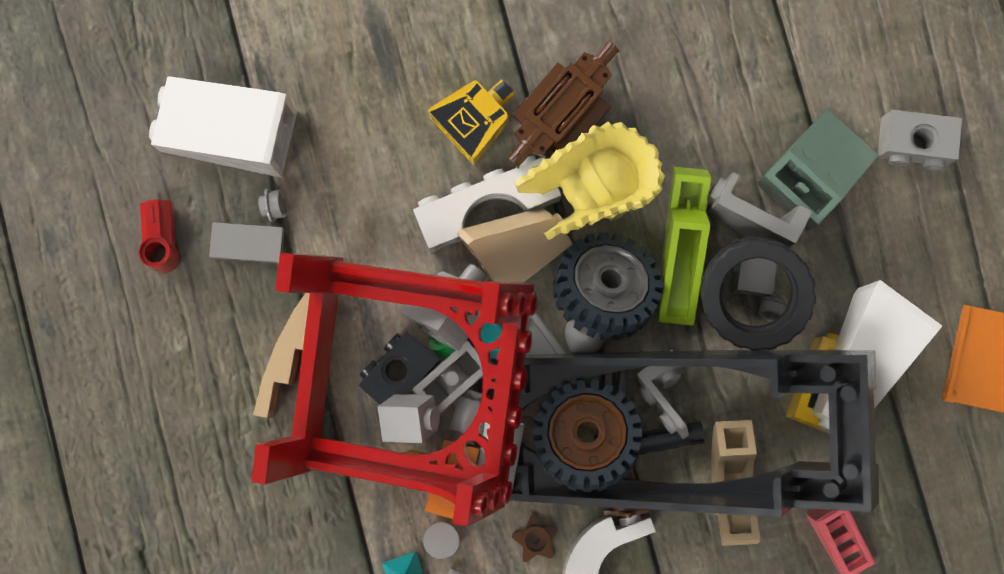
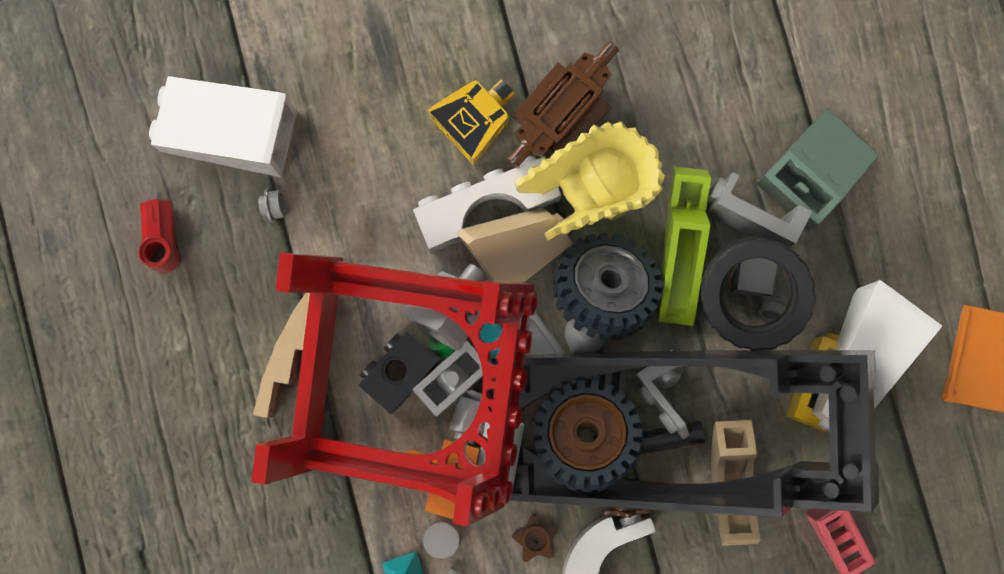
(246, 242): light grey tile -> none
(408, 418): light grey brick -> none
(939, 134): light grey brick -> none

